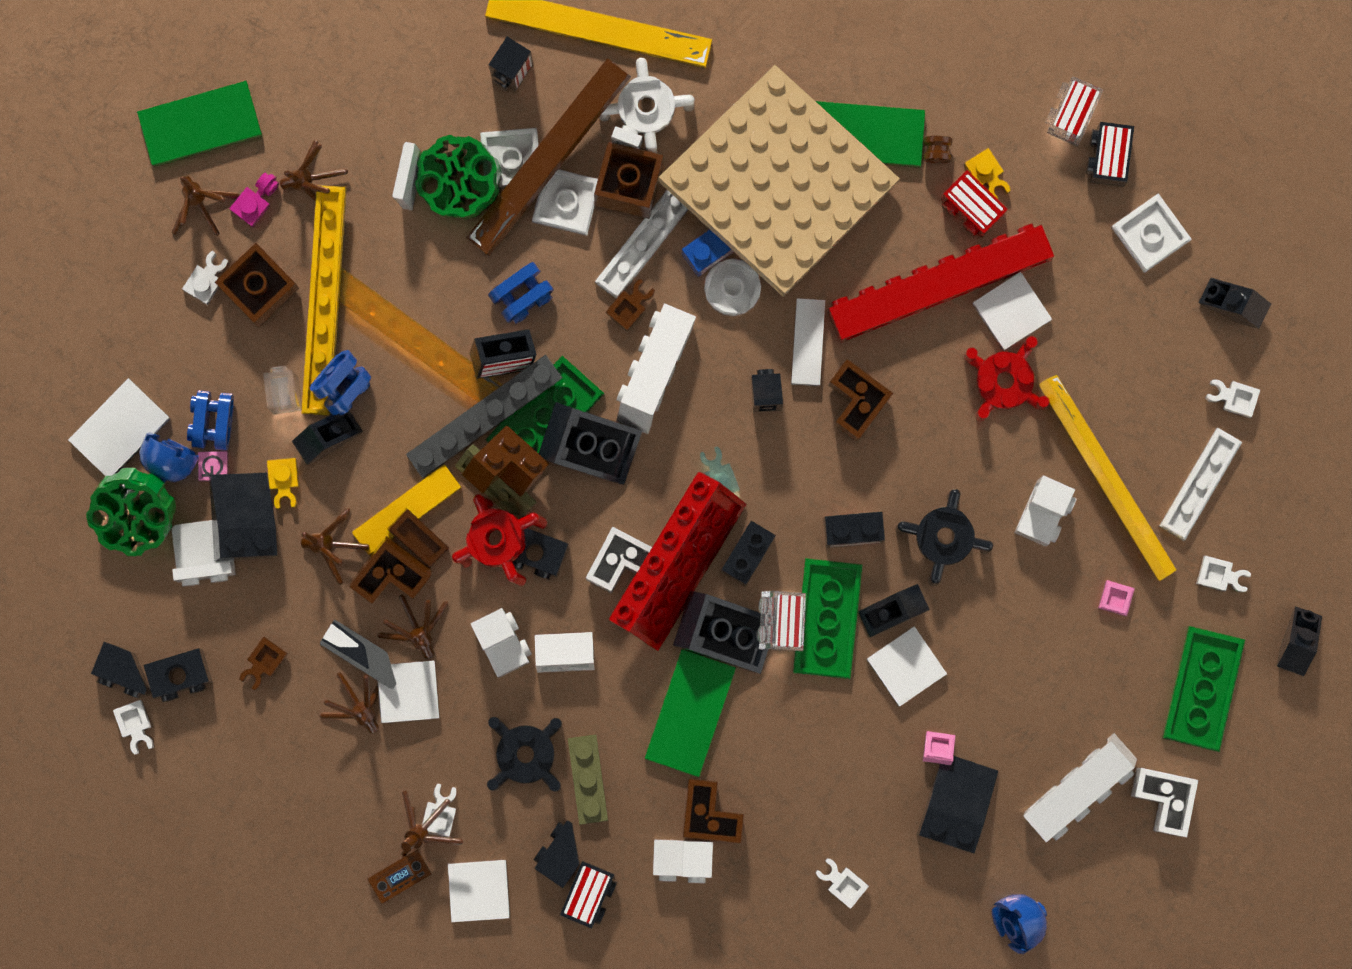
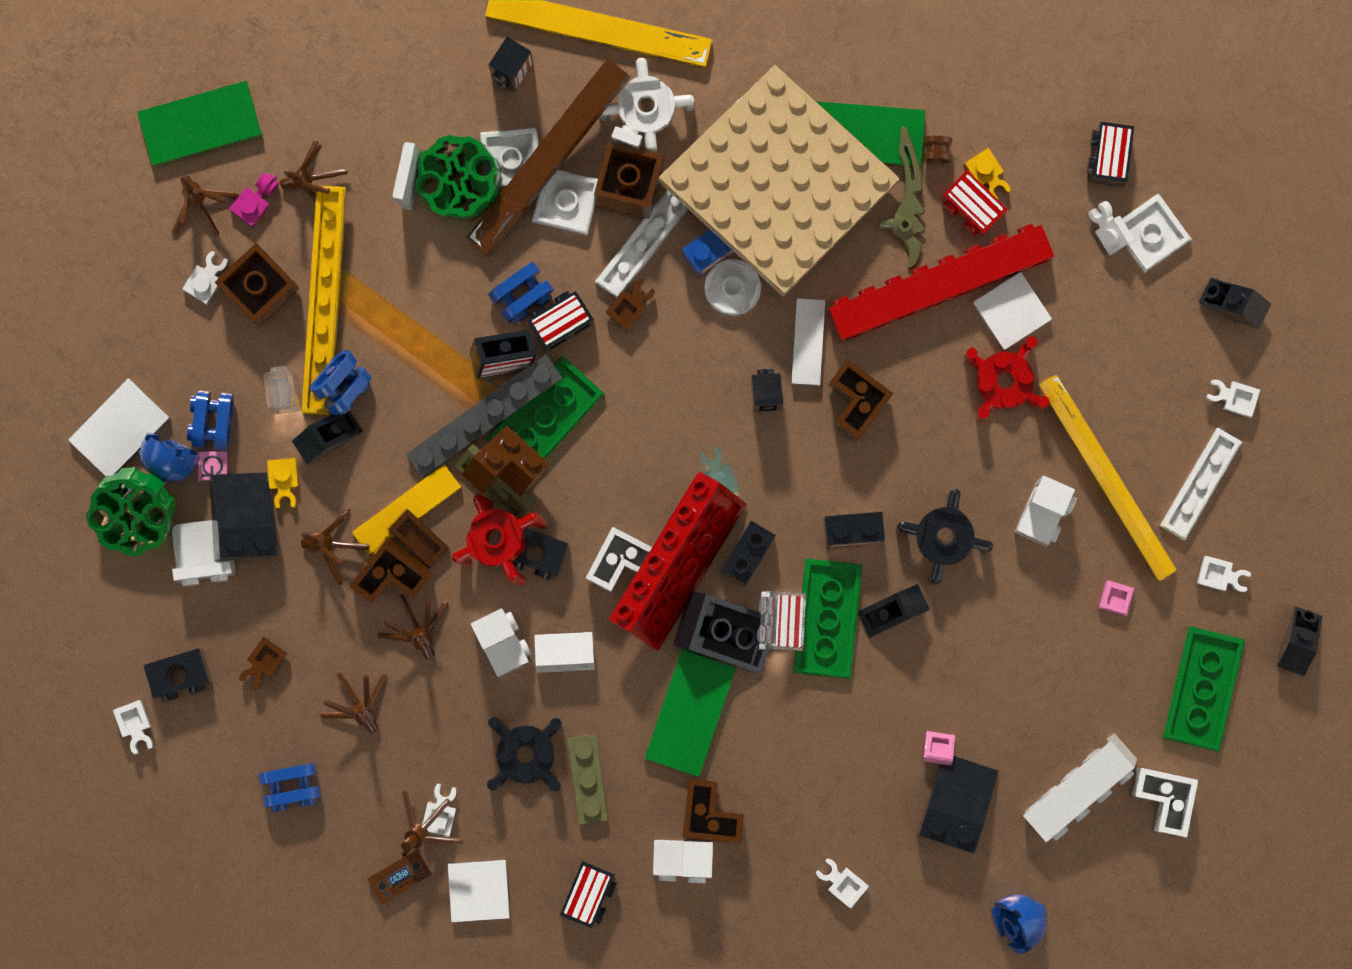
(122, 668): black slope -> none
(304, 795): none -> blue brick
(359, 653): sticker -> none
(412, 696): white tile -> none
(560, 320): none -> brick
(561, 857): black slope -> none
(589, 443): black slope -> none
(654, 368): white wedge -> none
(905, 223): none -> olive piece
(906, 666): white tile -> none
(1074, 111): brick -> none
(1112, 231): none -> white plate

